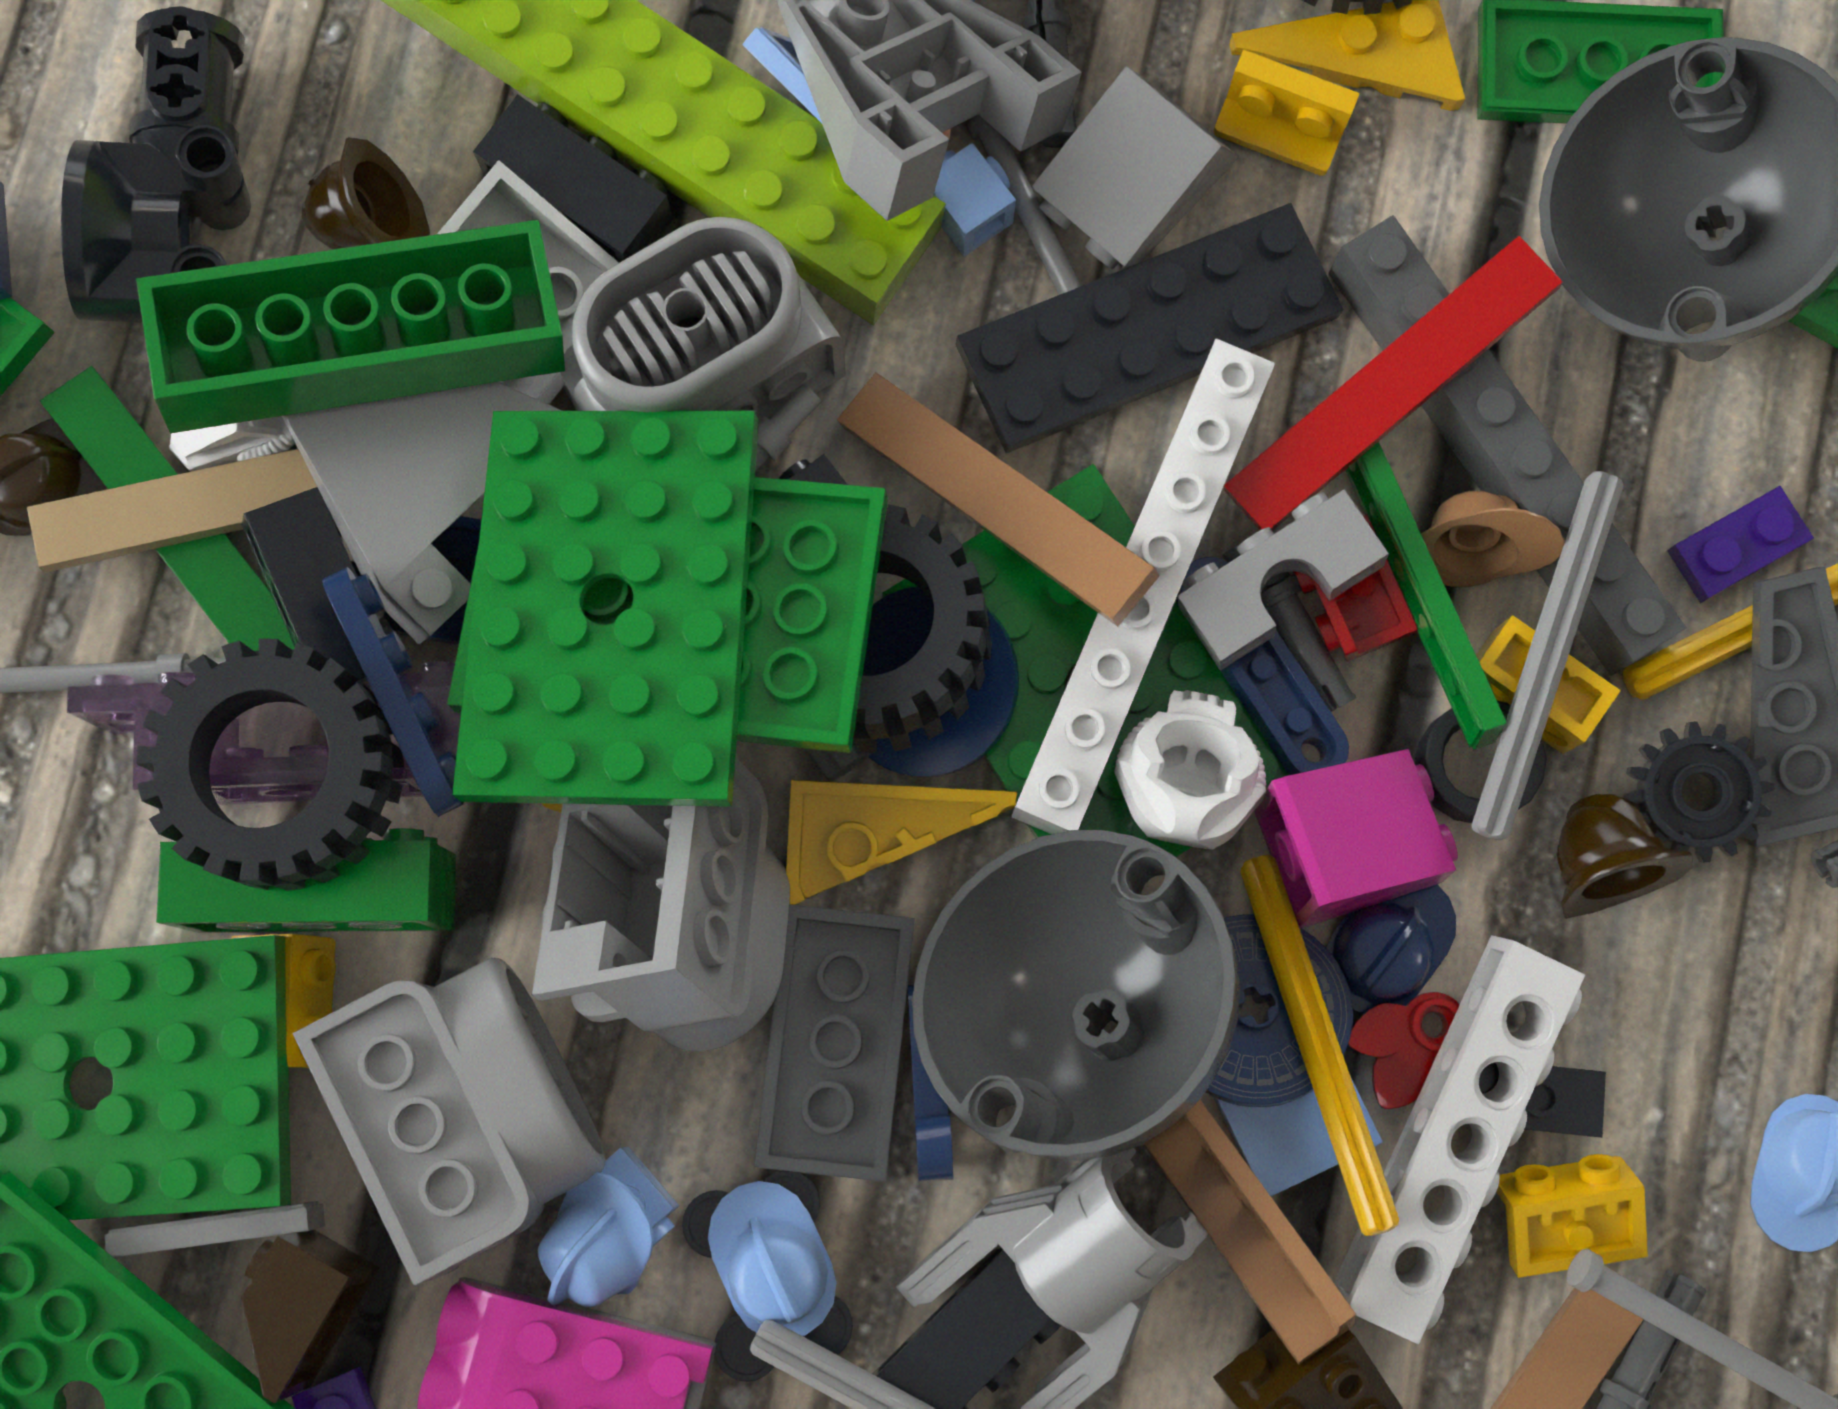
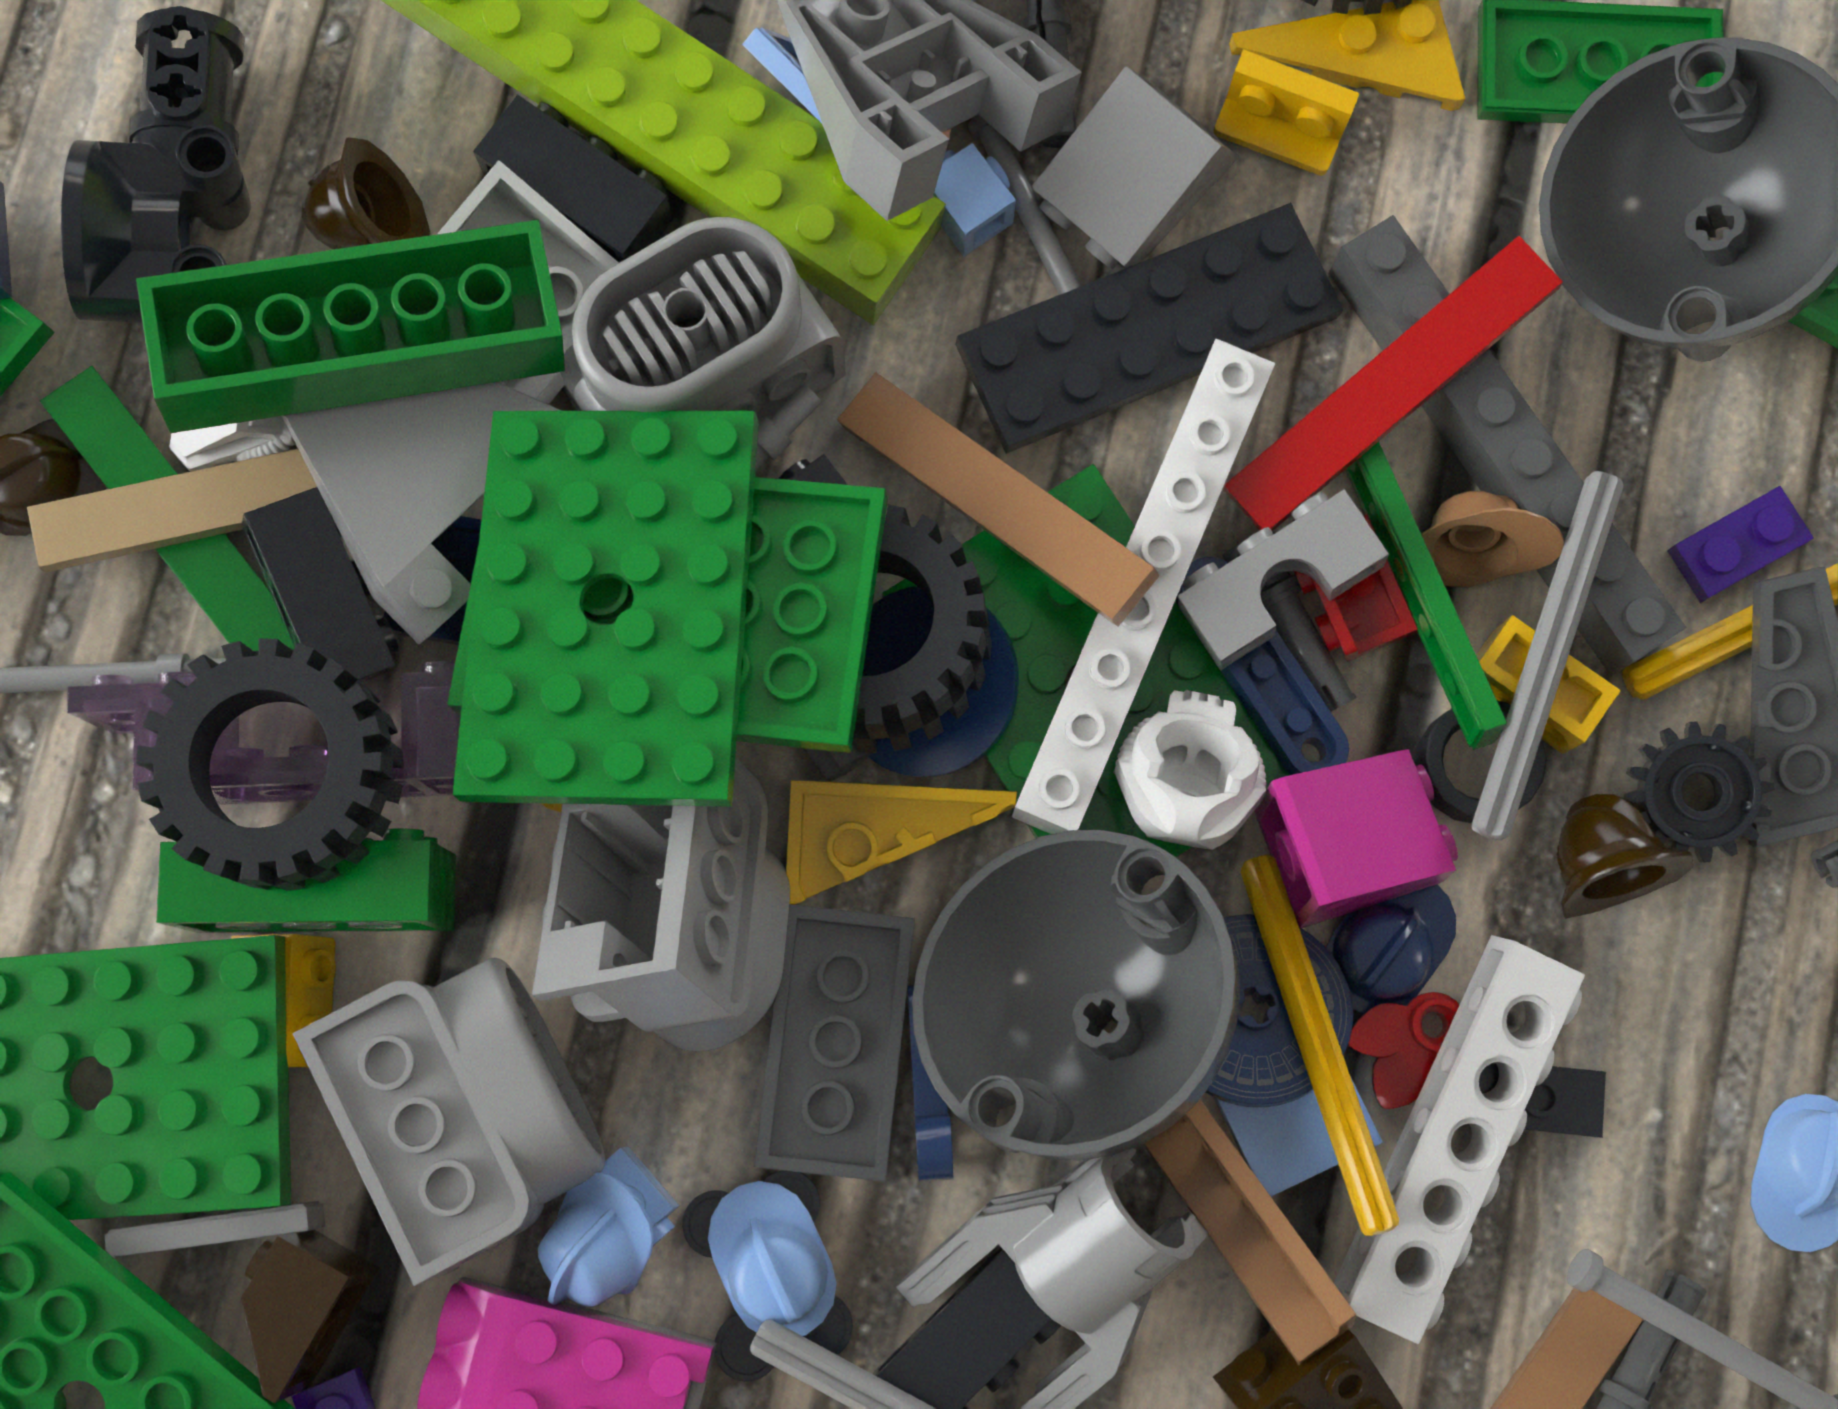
(384, 664): dark blue plate -> none
(1571, 1209): yellow bracket -> none

